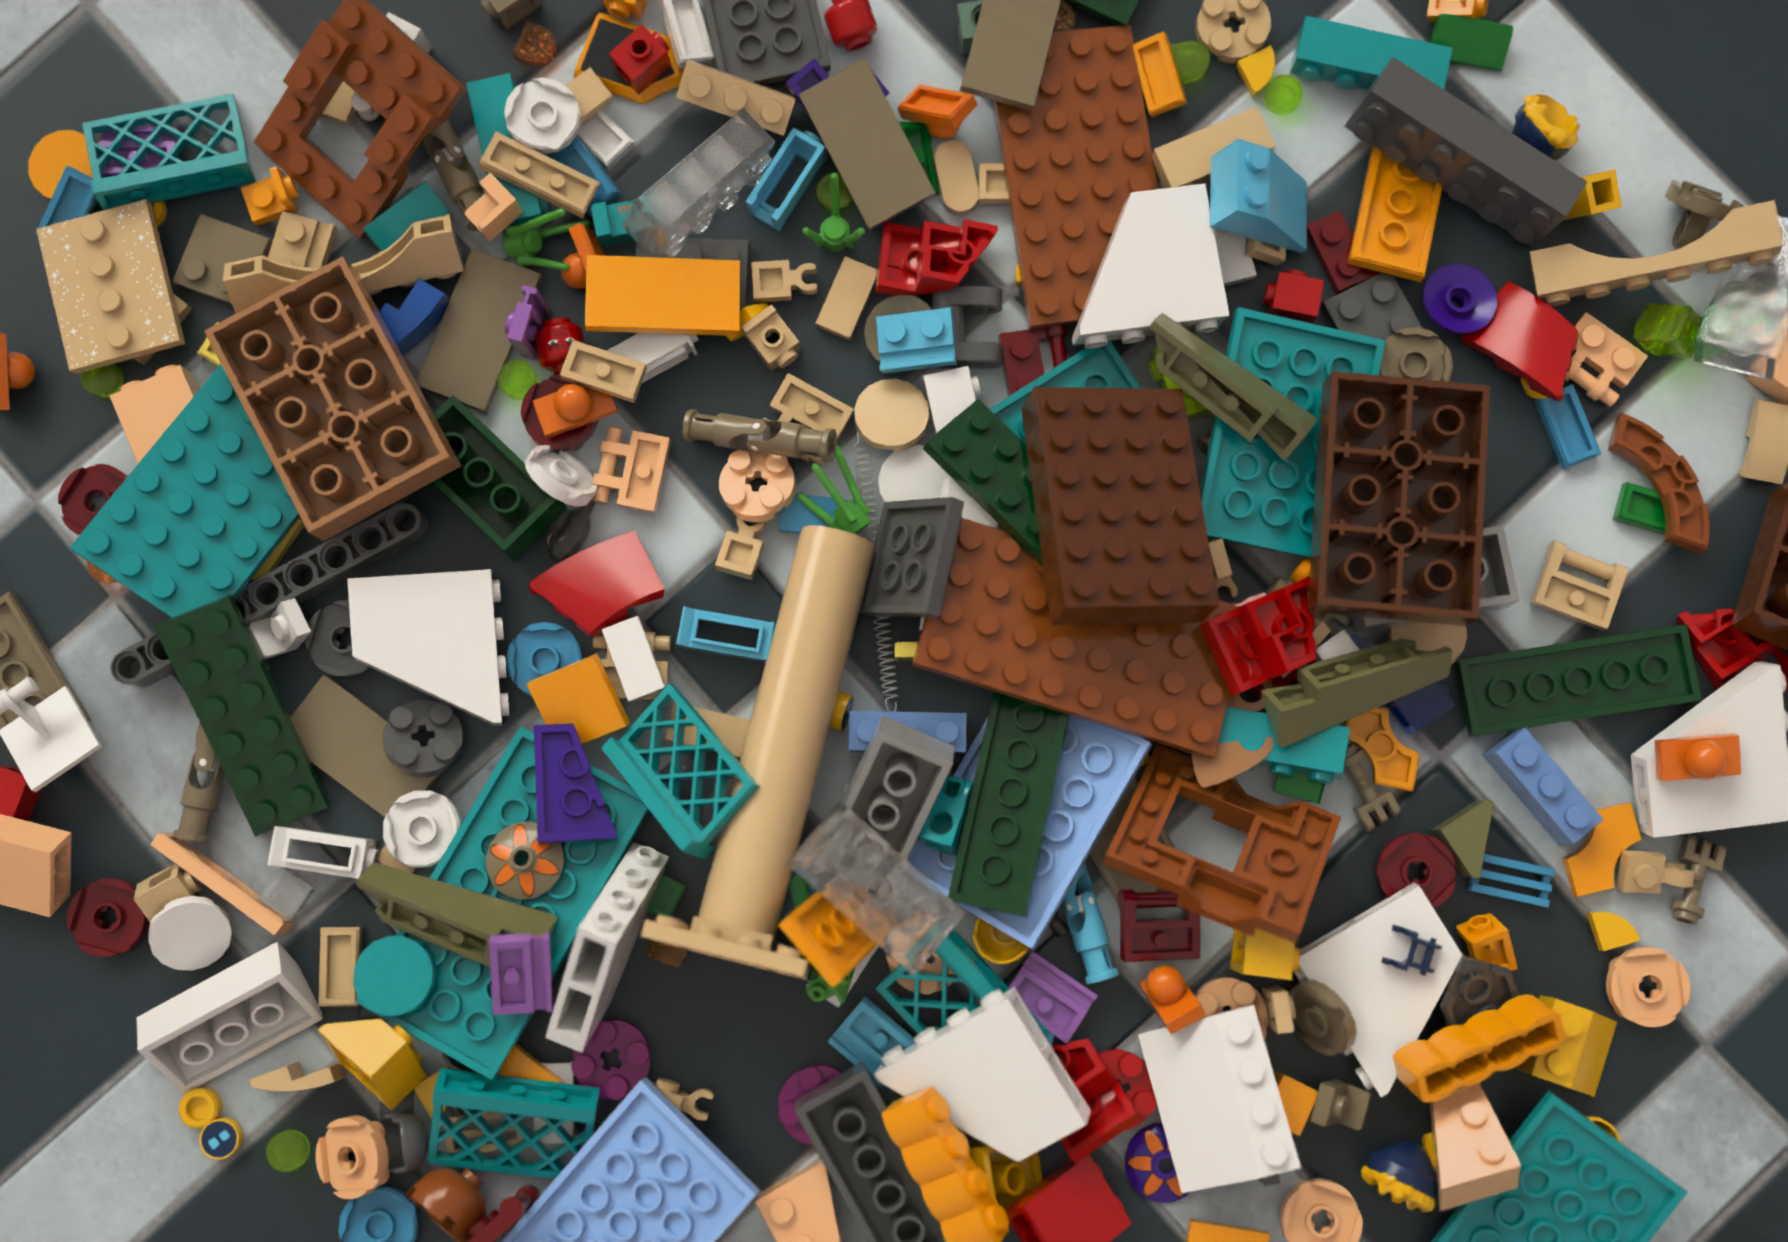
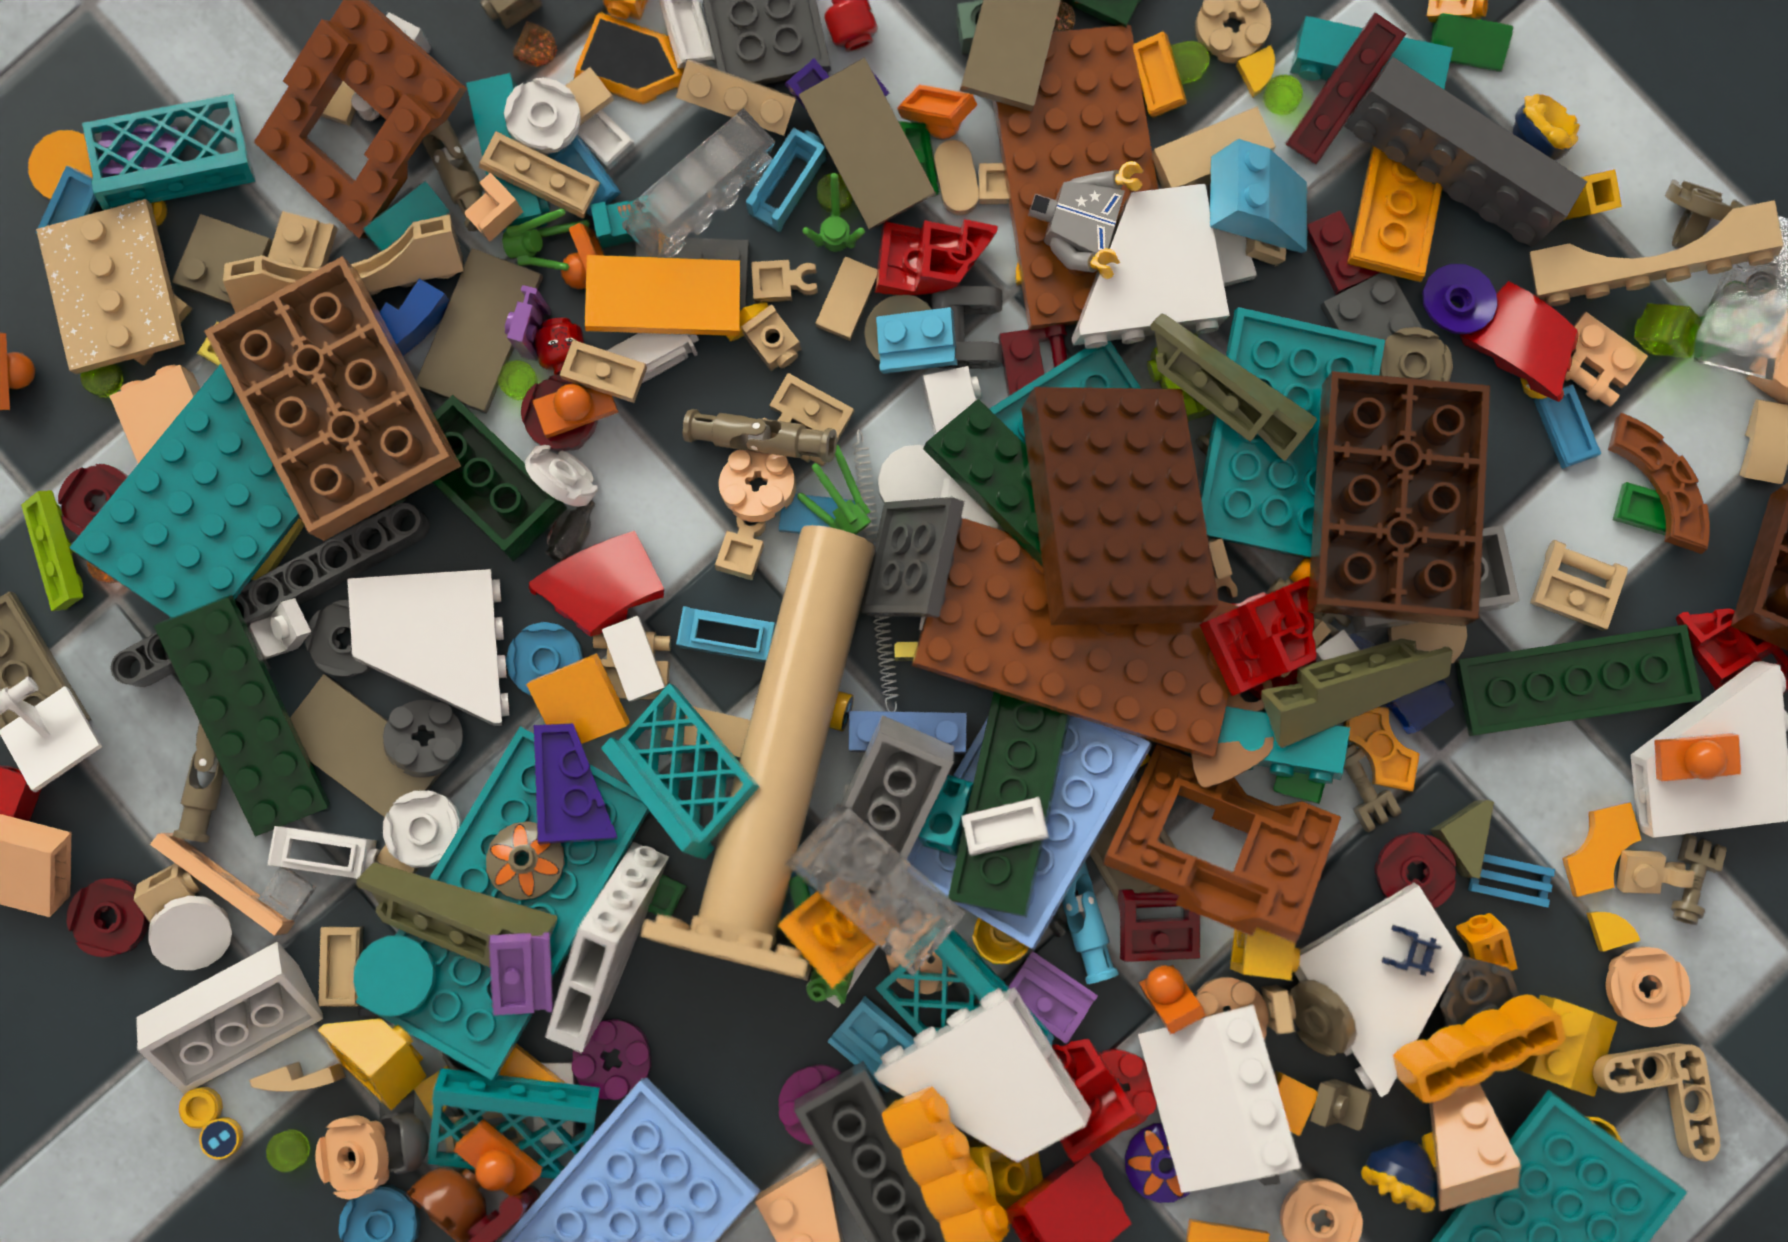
(52, 550): none -> lime plate
(271, 197): light orange bracket -> none
(497, 1160): none -> orange tile
(641, 58): red brick -> none
(642, 473): light nougat plate -> none
(667, 954): clear orange tile -> none
(682, 1100): tan plate -> none
(891, 415): tan tile -> none
(1005, 826): none -> white tile
(1085, 218): none -> light grey torso
(1293, 296): red brick -> none
(1345, 88): none -> dark red tile
(1542, 787): medium blue brick -> none
(1670, 1074): none -> tan beam

